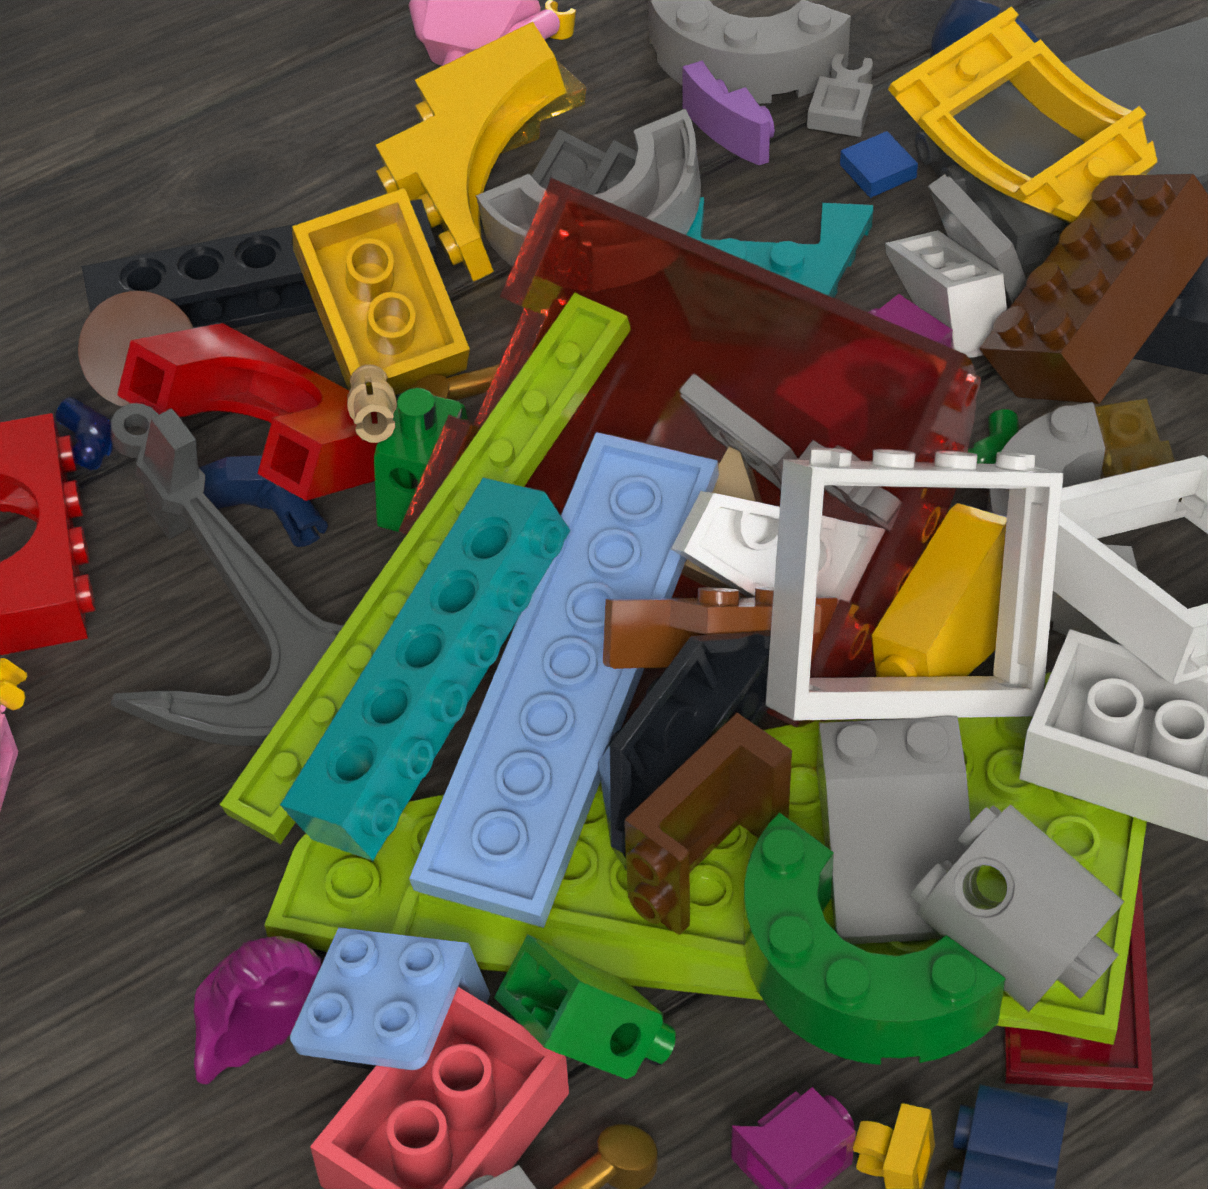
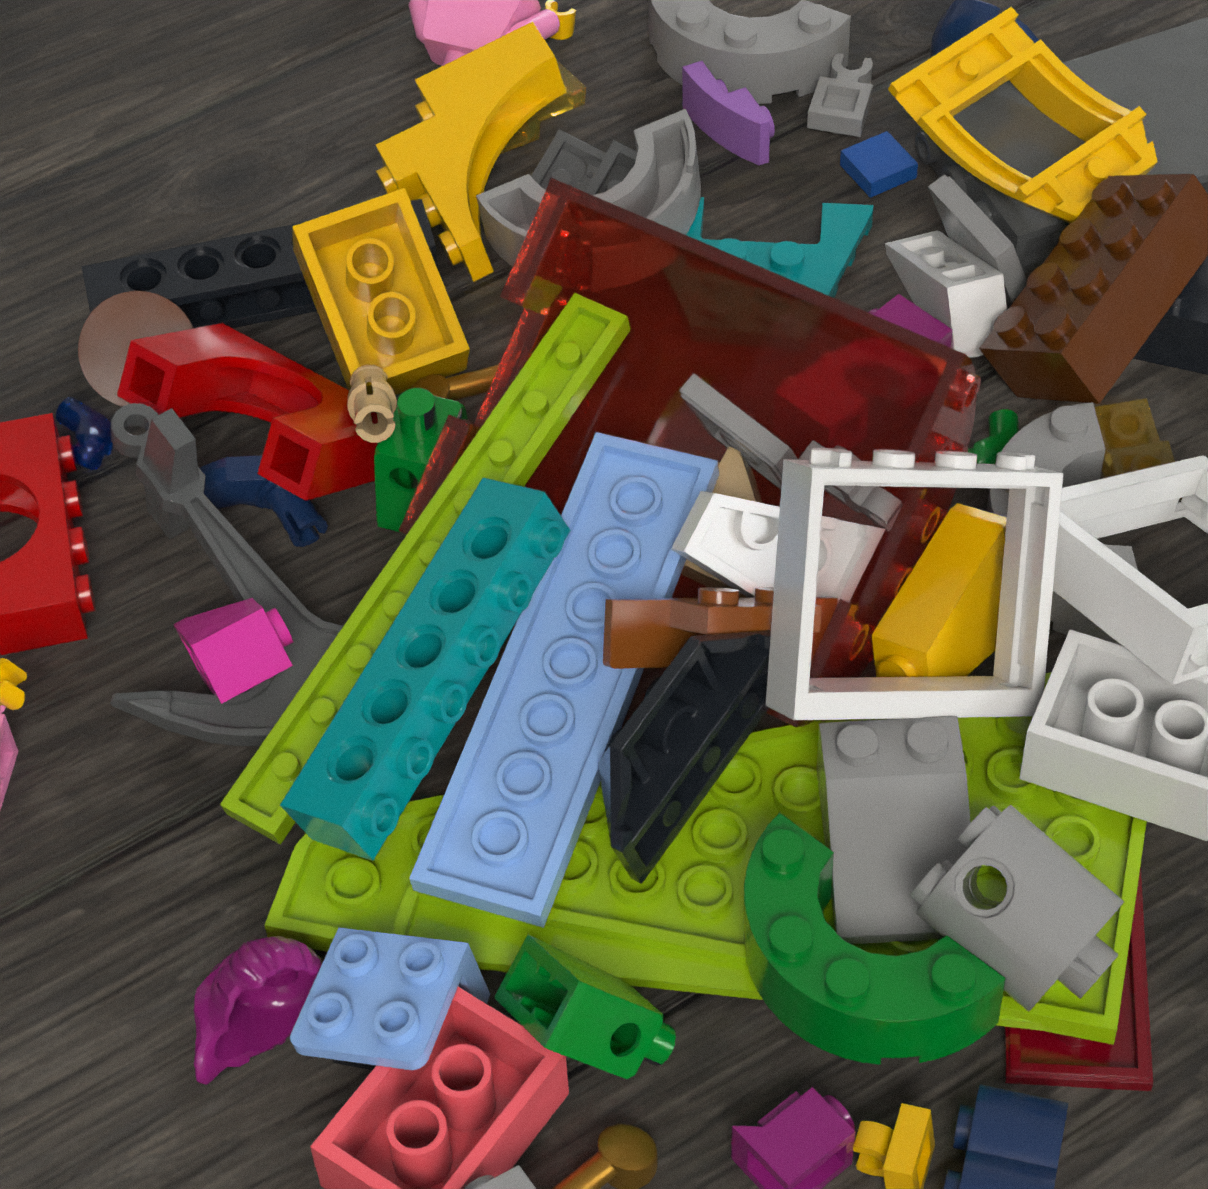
(236, 646): none -> dark pink slope
(726, 783): reddish brown panel -> none

